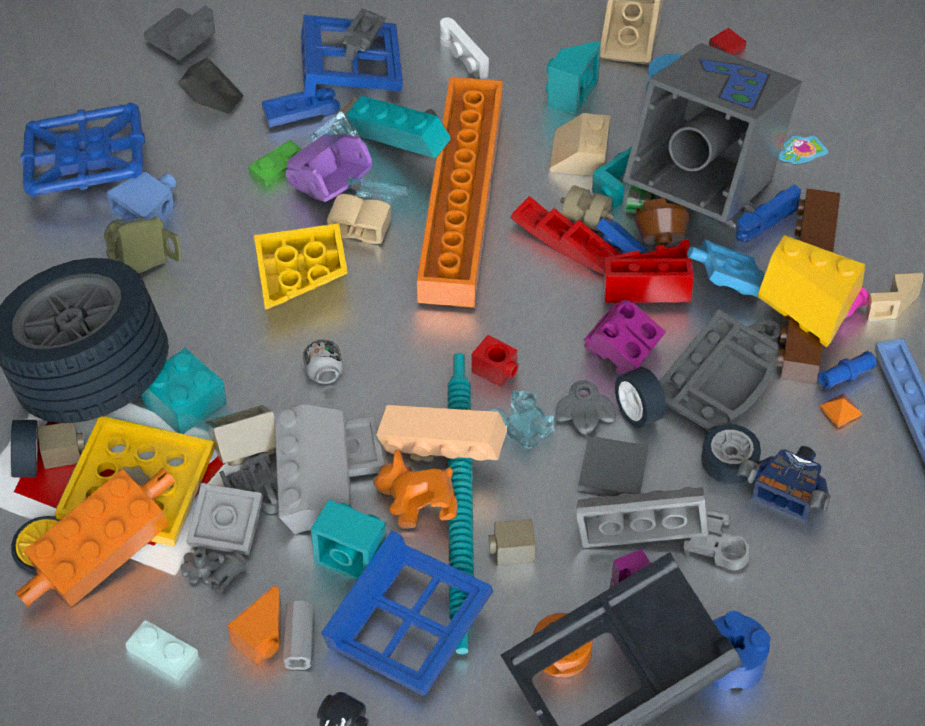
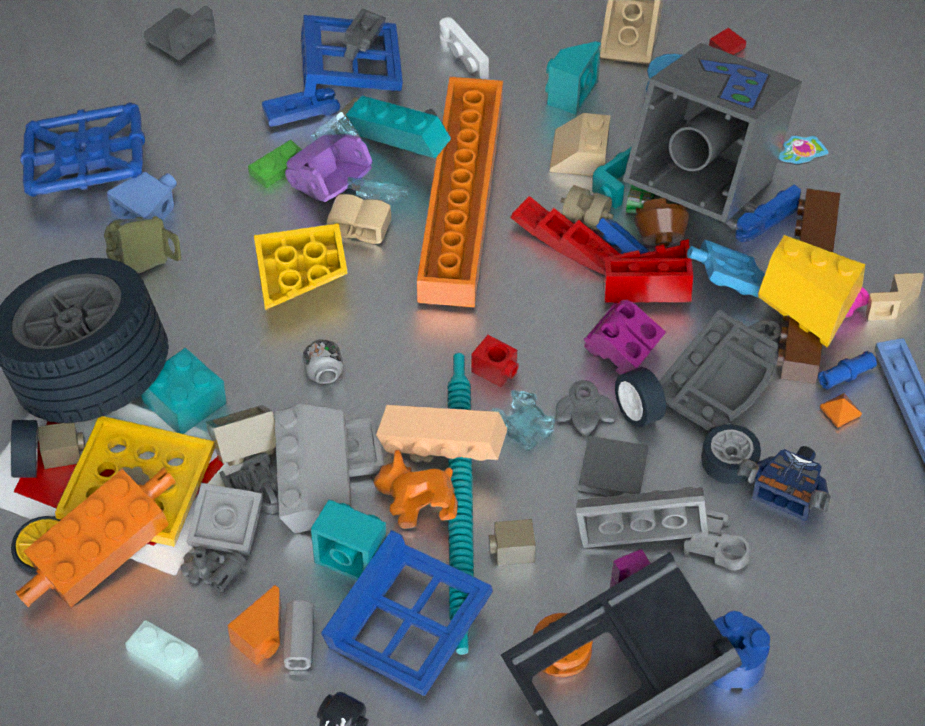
(210, 86): clear smoke slope -> none

